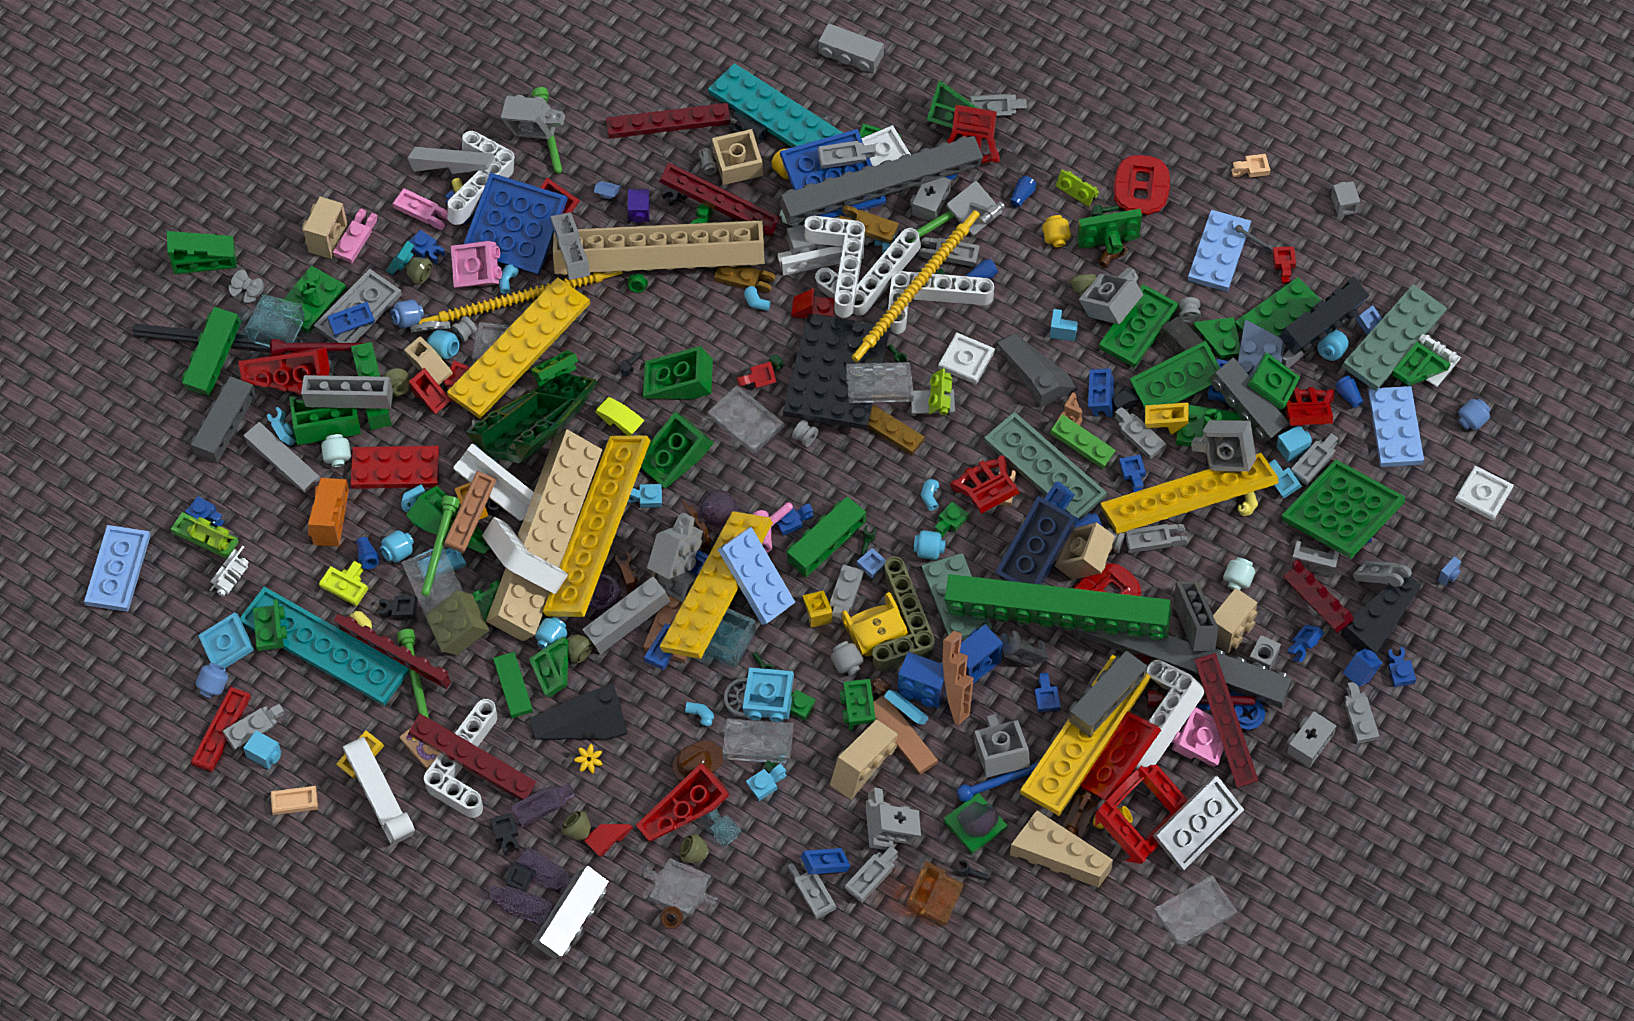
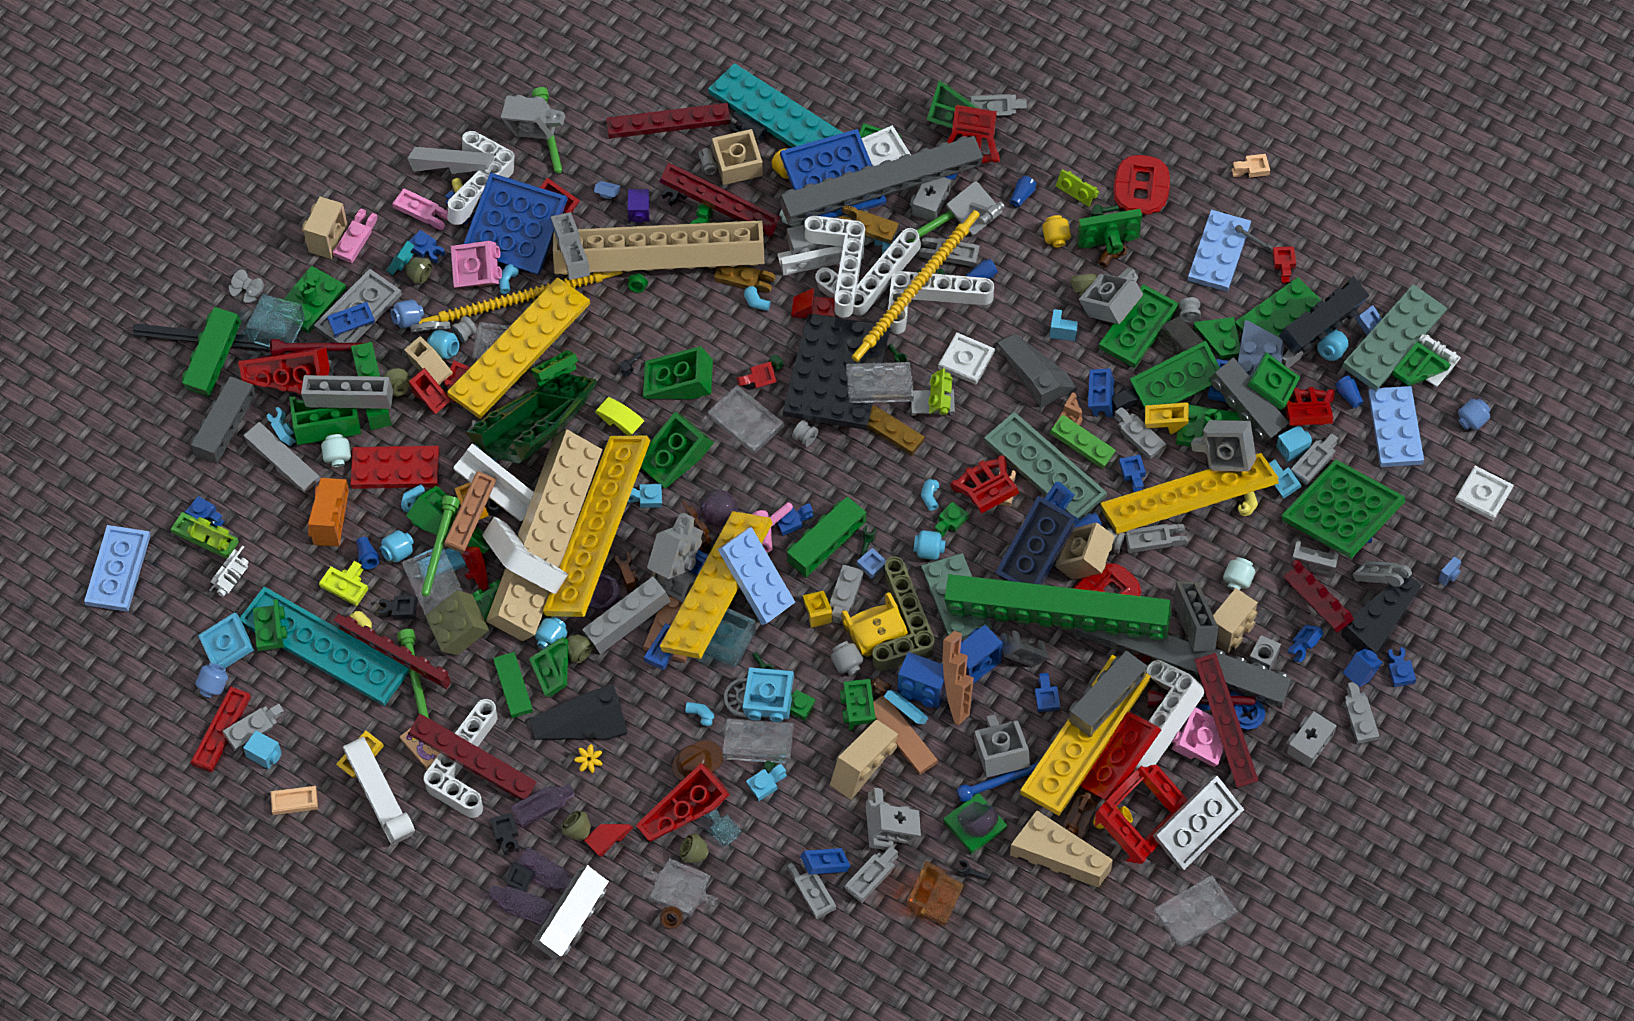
(200, 252): green wedge -> none
(476, 565): none -> red slope
(844, 154): light grey hinge -> none
(851, 48): light grey brick -> none
(1345, 198): light grey brick -> none

